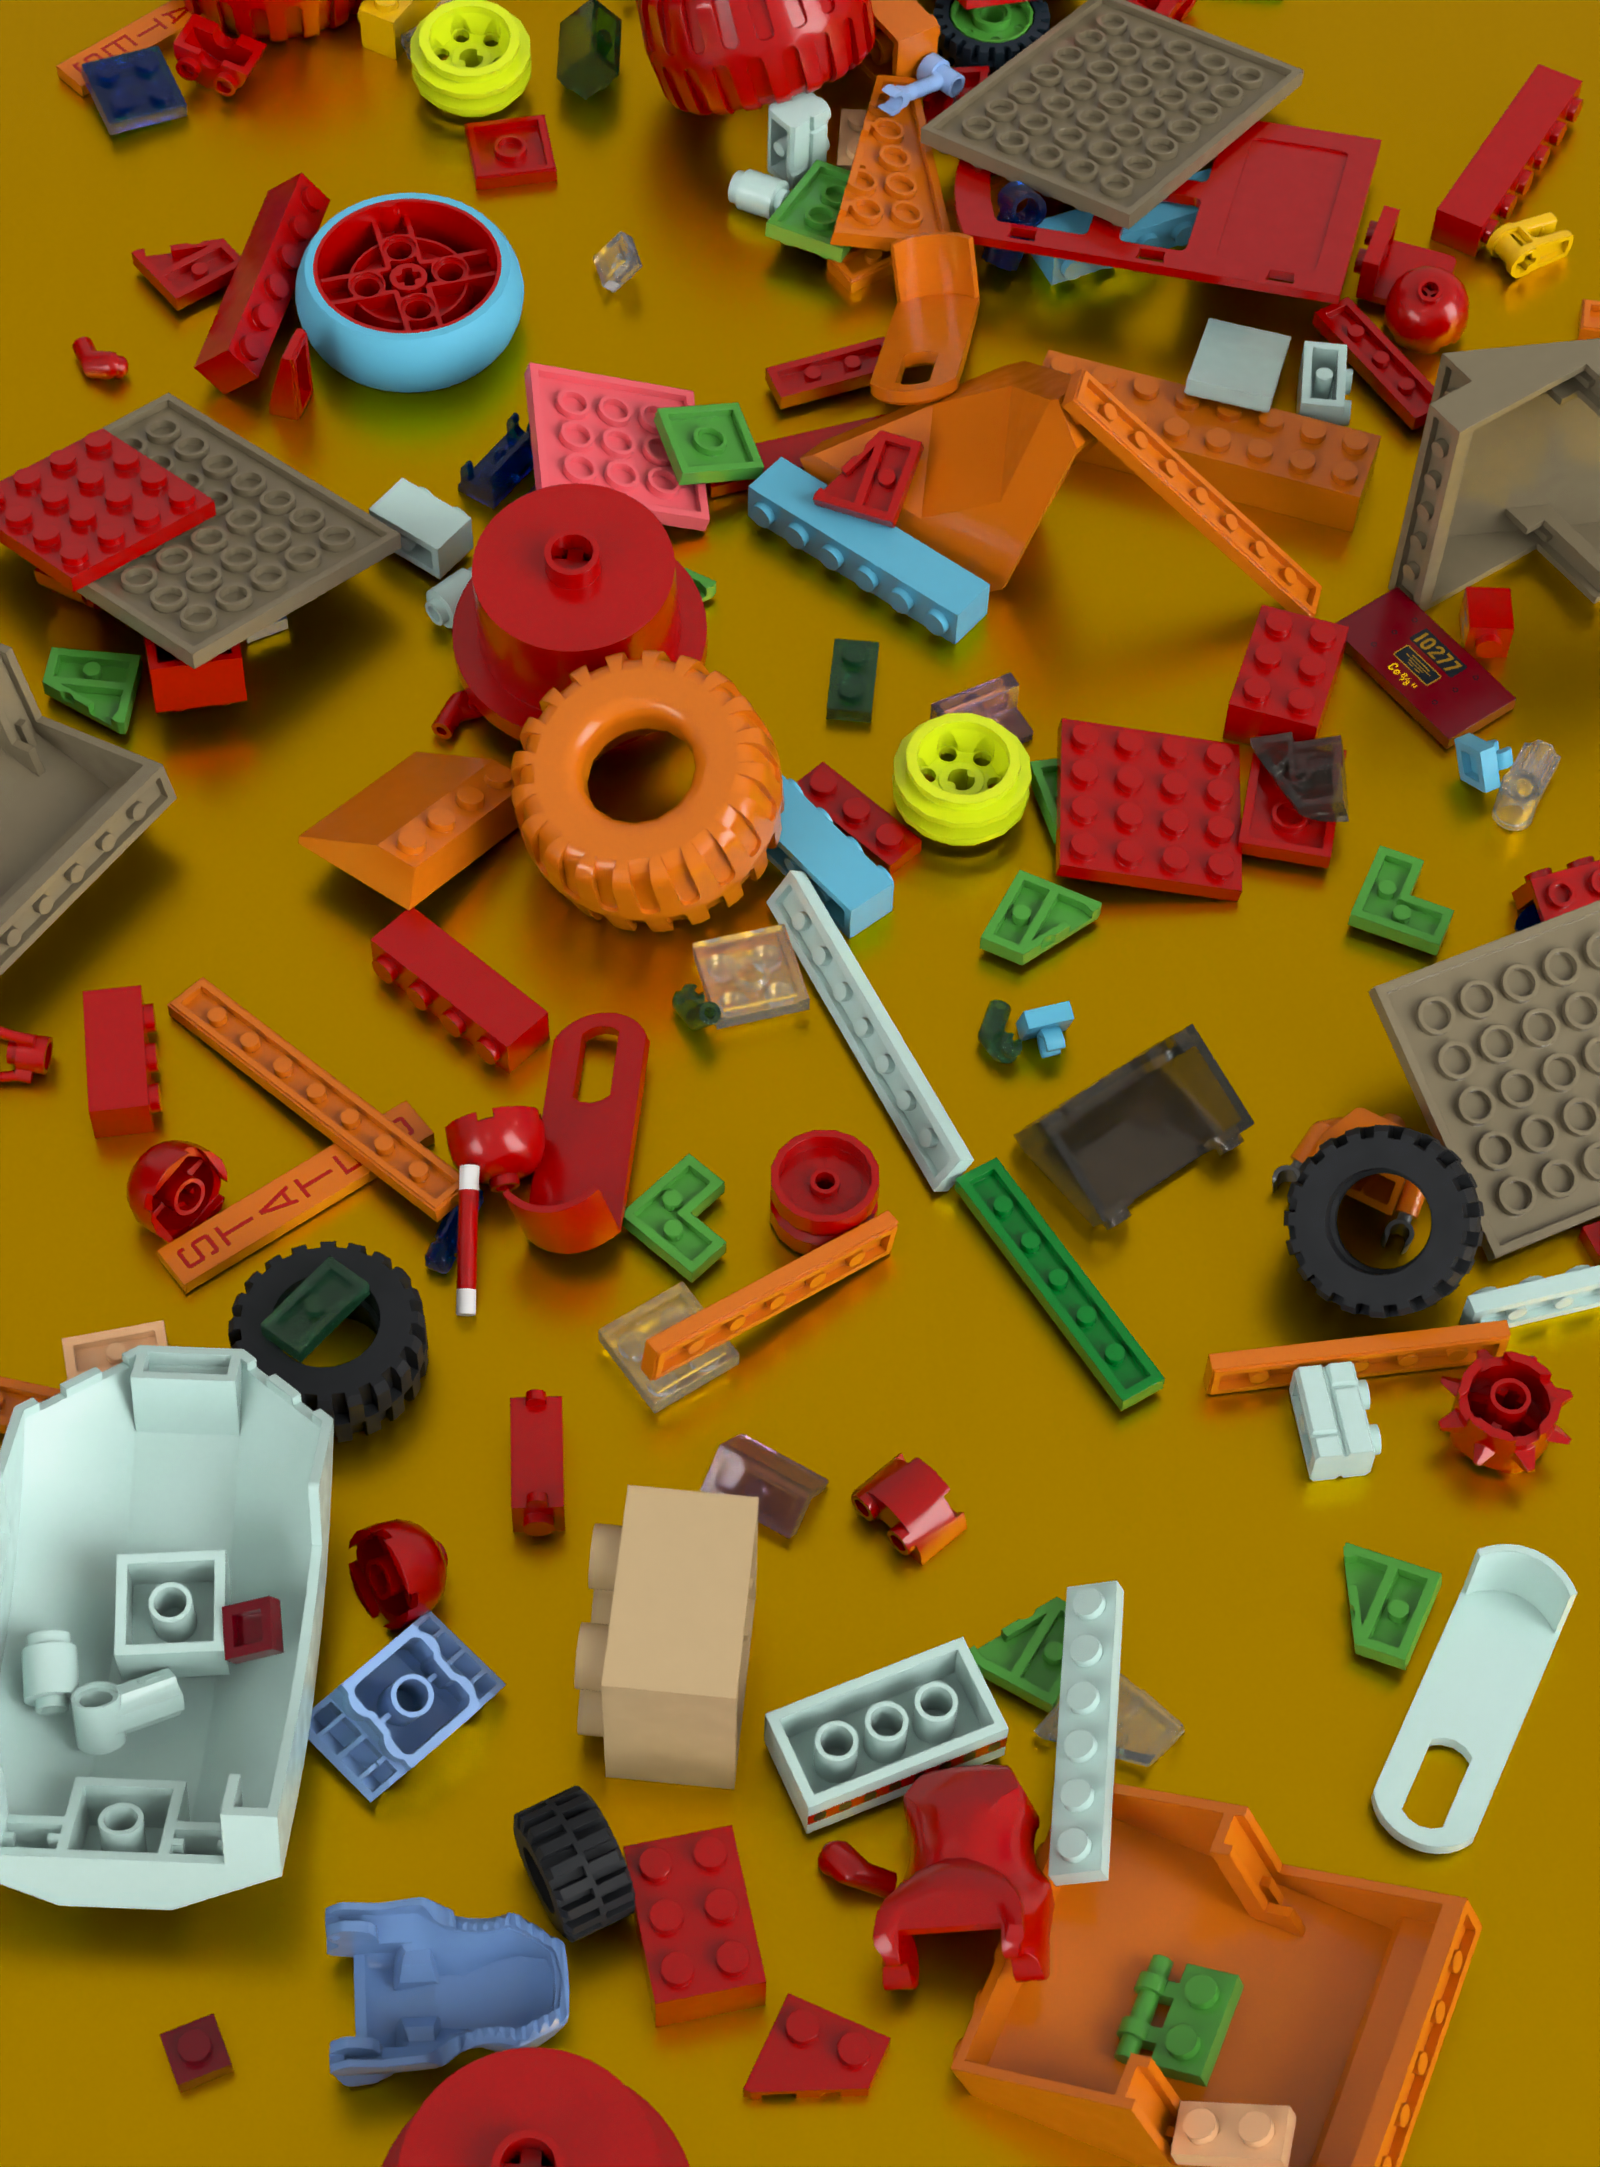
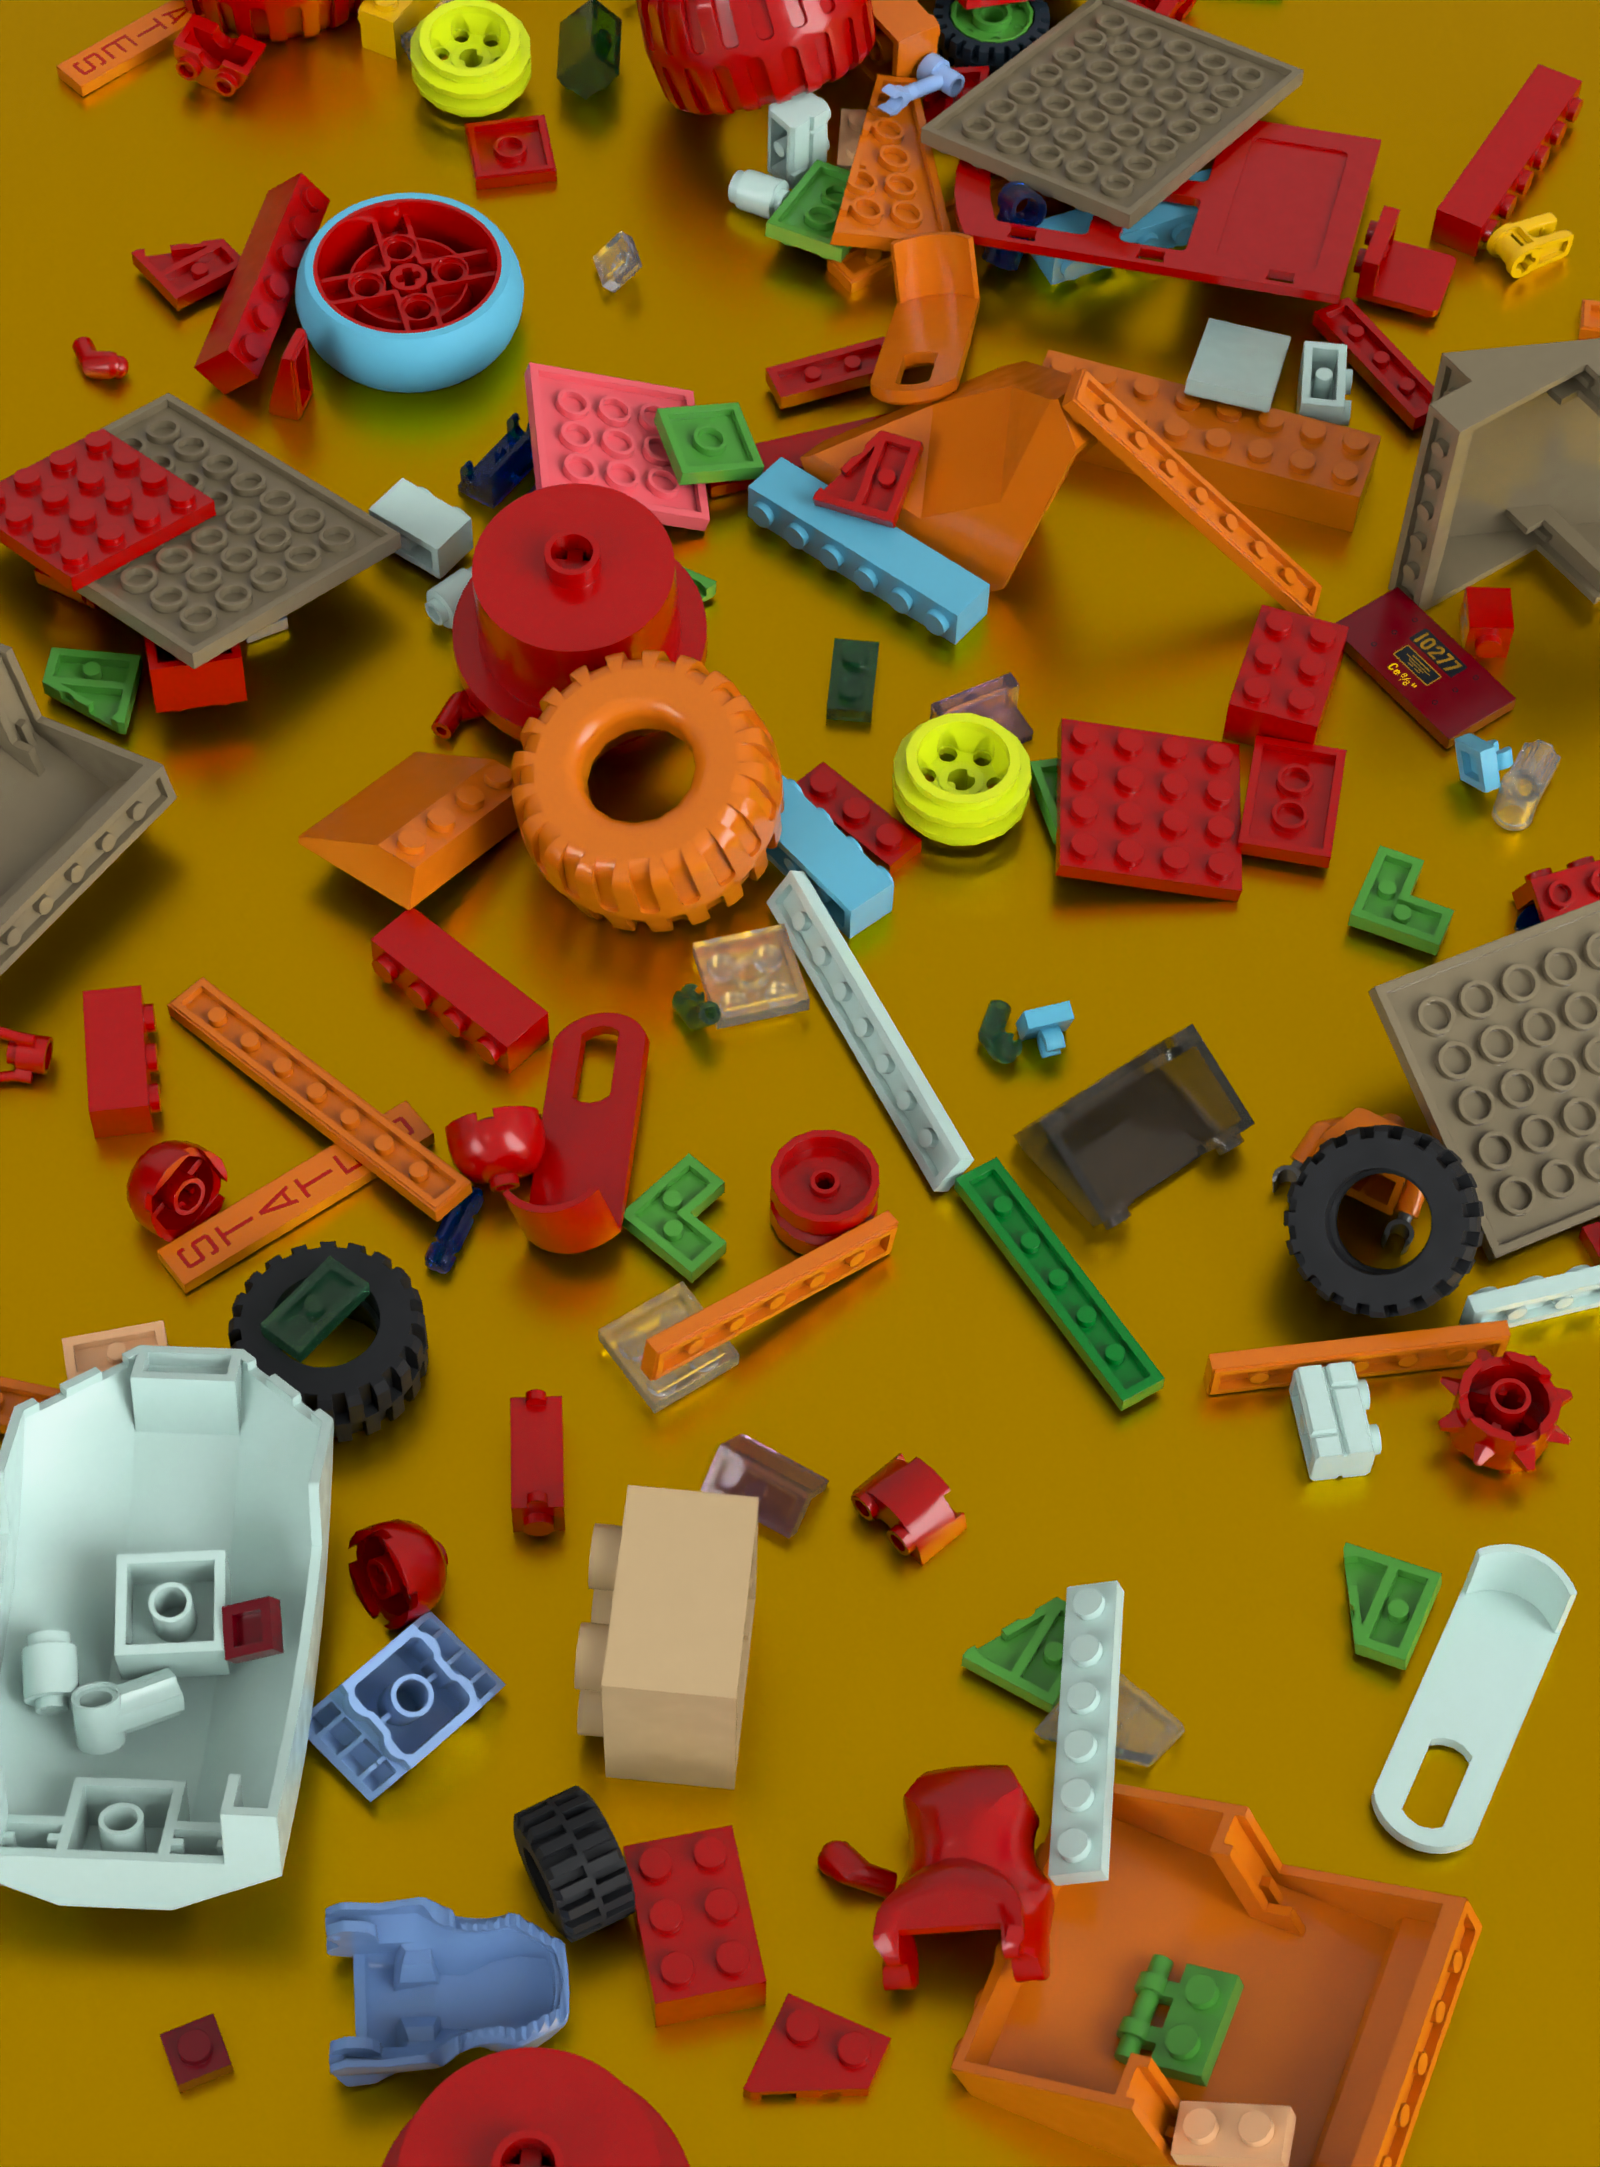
(134, 90): clear blue plate -> none
(467, 1240): red bar -> none
(883, 1732): light aqua brick -> none
(1036, 918): bright green wing -> none
(1307, 773): clear smoke slope -> none
(1427, 309): red cylinder -> none

